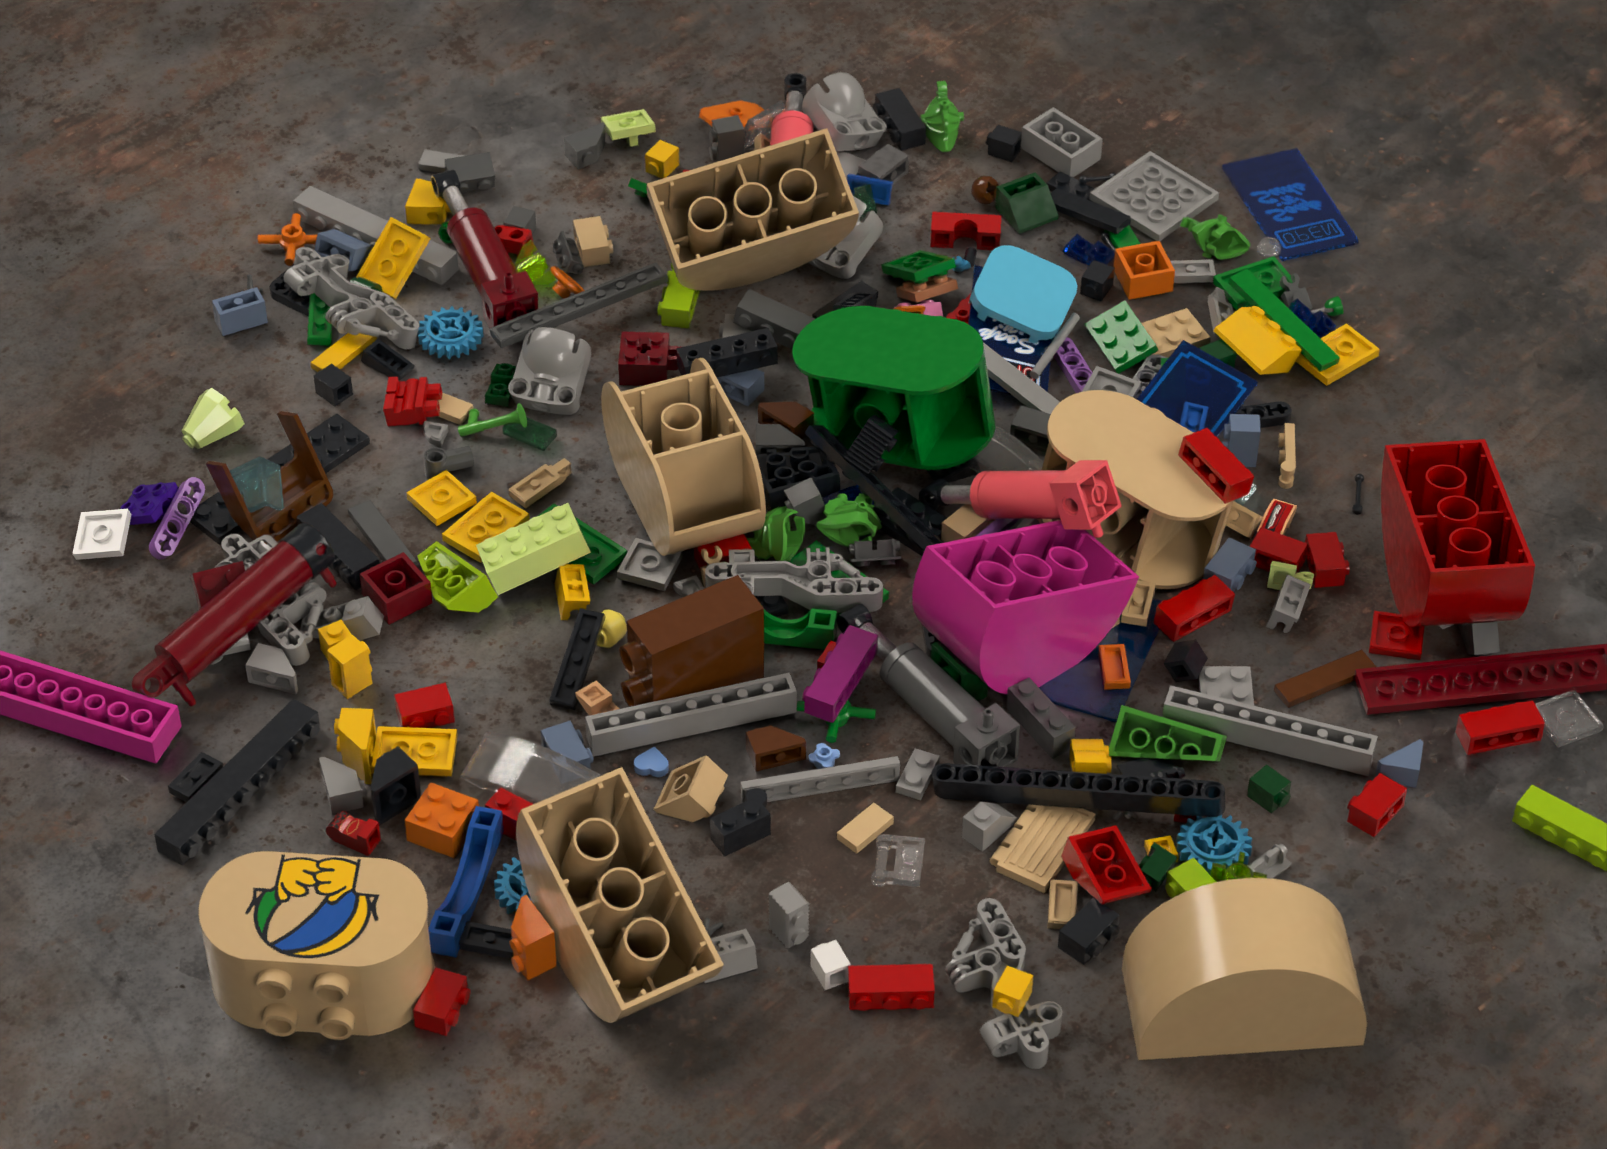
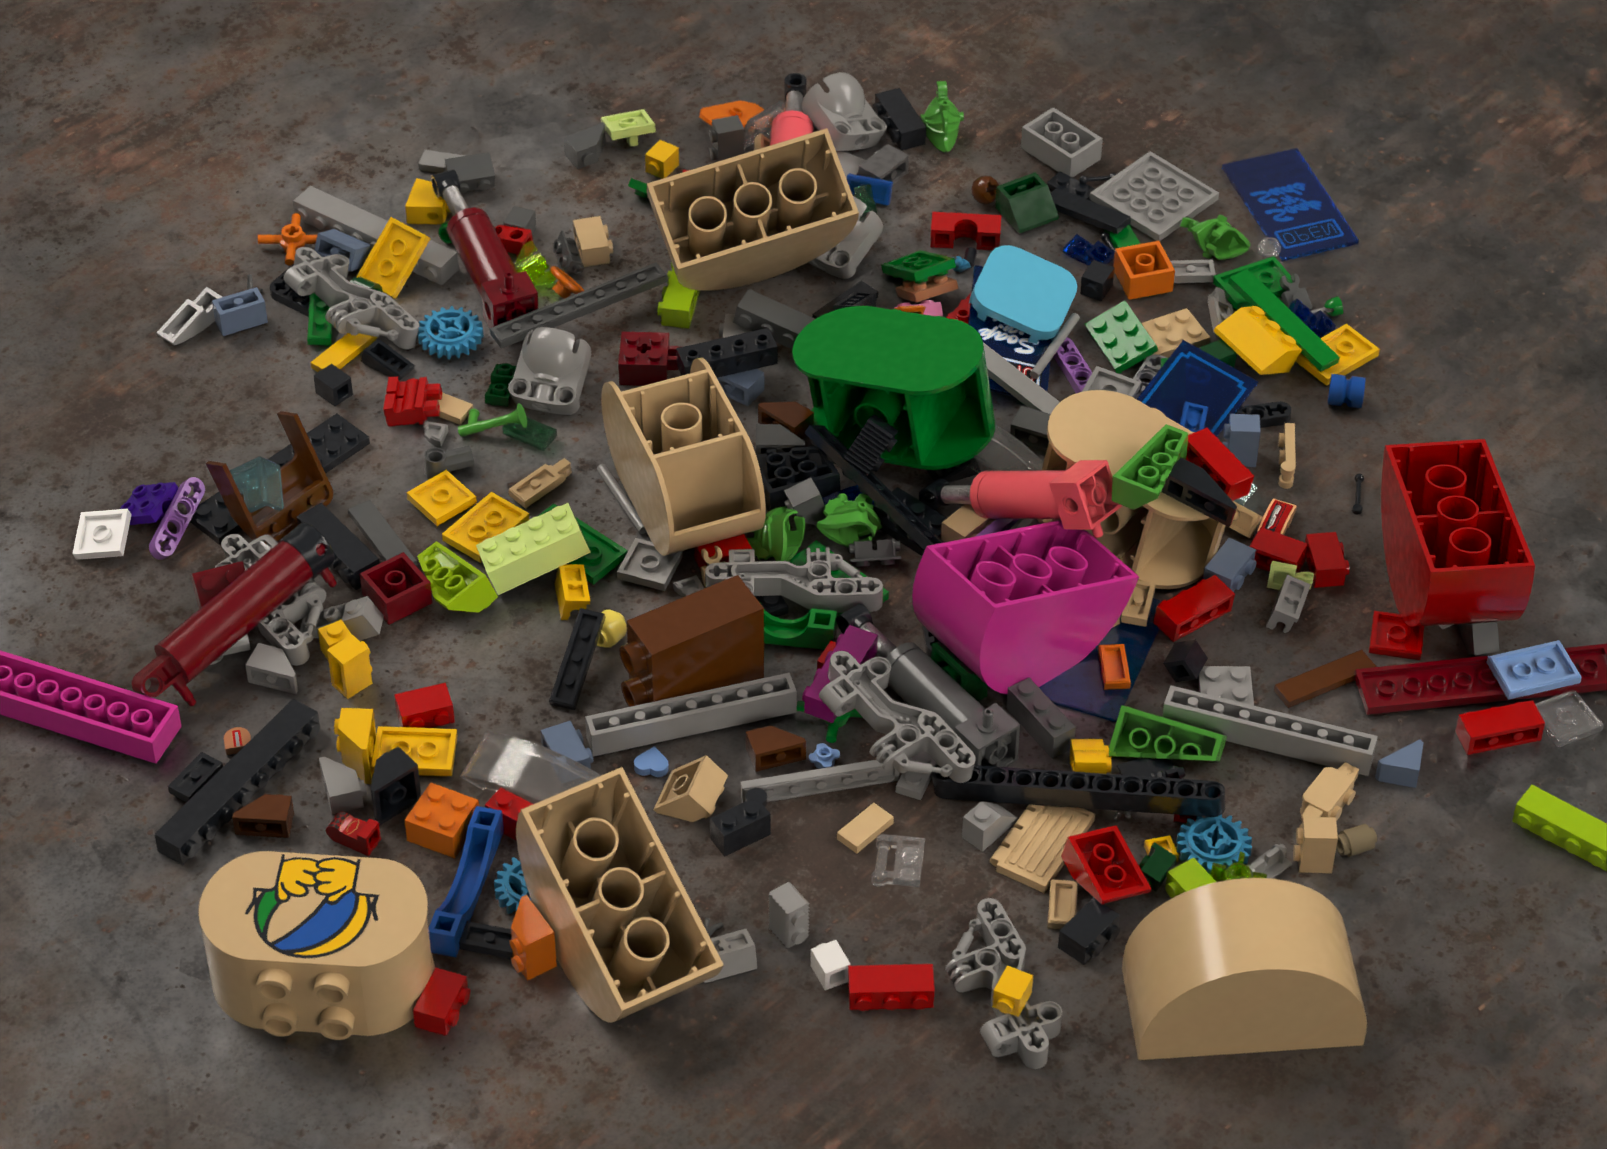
(190, 318): none -> light grey slope
(210, 420): yellowish green cone -> none
(236, 739): none -> nougat tile
(265, 817): none -> reddish brown slope
(595, 699): light nougat slope -> none
(621, 497): none -> light grey bar
(863, 689): none -> light grey beam
(1004, 143): black brick -> none
(1149, 468): none -> bright green wedge
(1199, 491): none -> black slope
(1269, 789): dark green brick -> none
(1316, 844): none -> tan brick
(1330, 792): none -> tan hinge
(1346, 391): none -> blue wheel
(1356, 840): none -> dark tan brick
(1376, 804): red brick -> none
(1533, 669): none -> light blue tile

